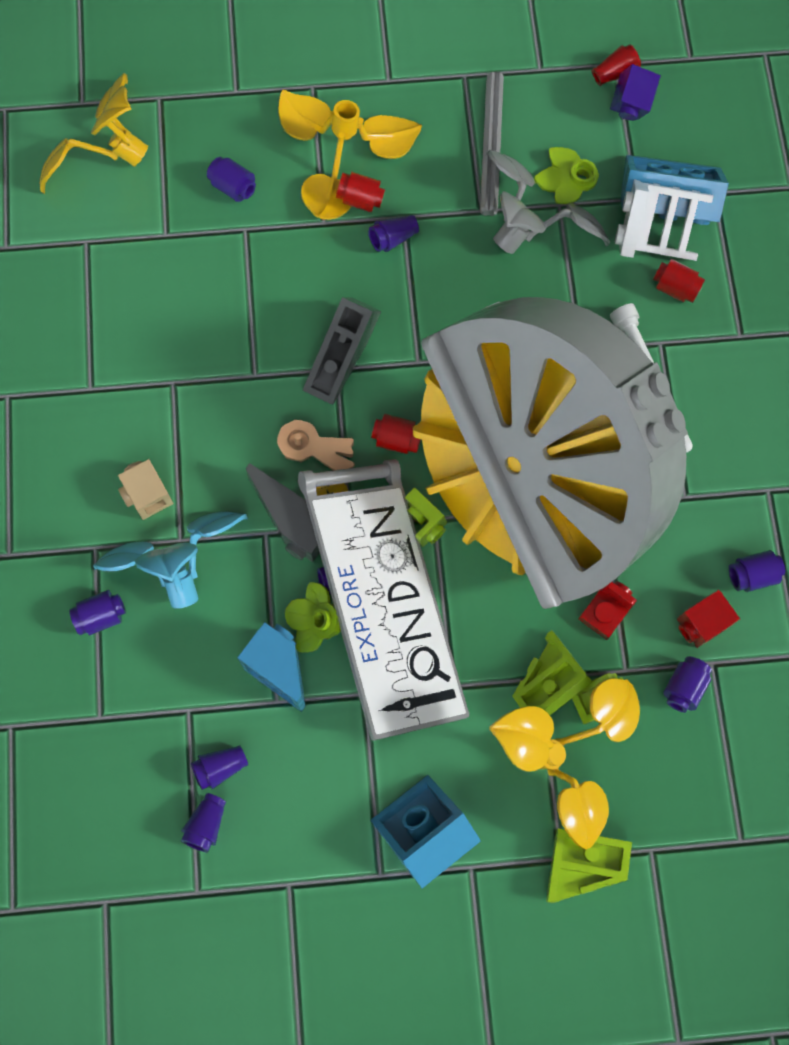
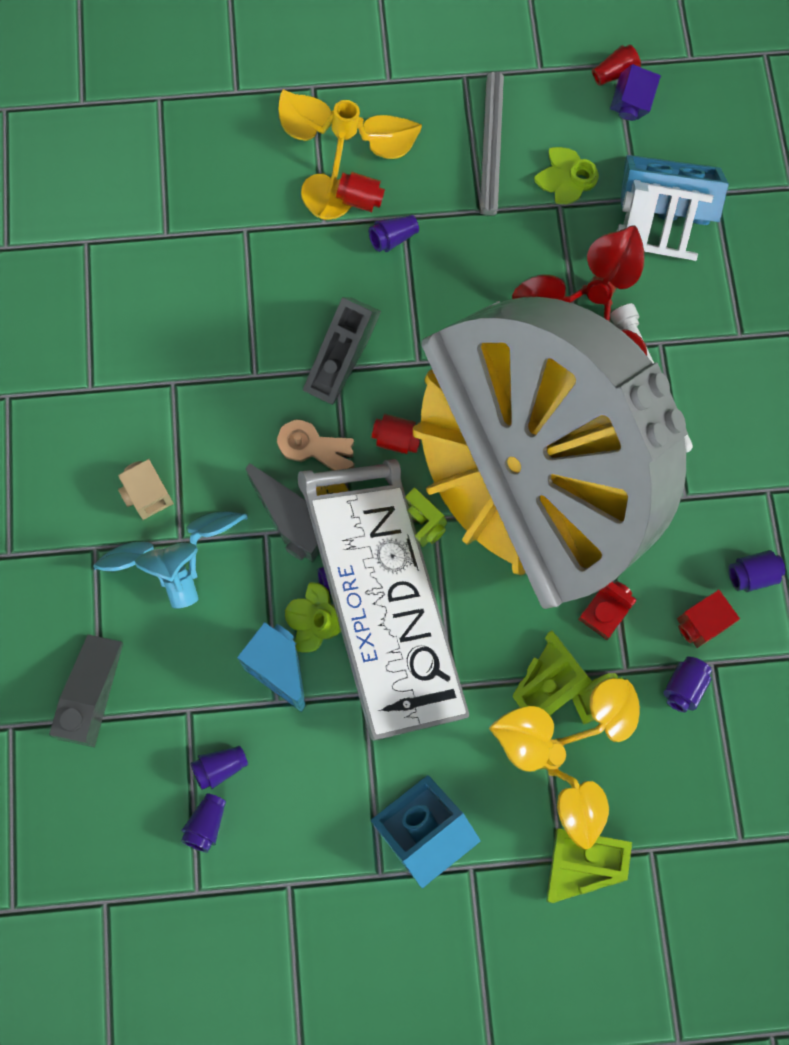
(87, 692): none -> dark grey slope
(97, 613): dark purple brick -> none
(123, 142): yellow plant -> none
(231, 178): dark purple brick -> none
(520, 219): light grey plant -> none
(615, 262): none -> red plant
(678, 281): red brick -> none

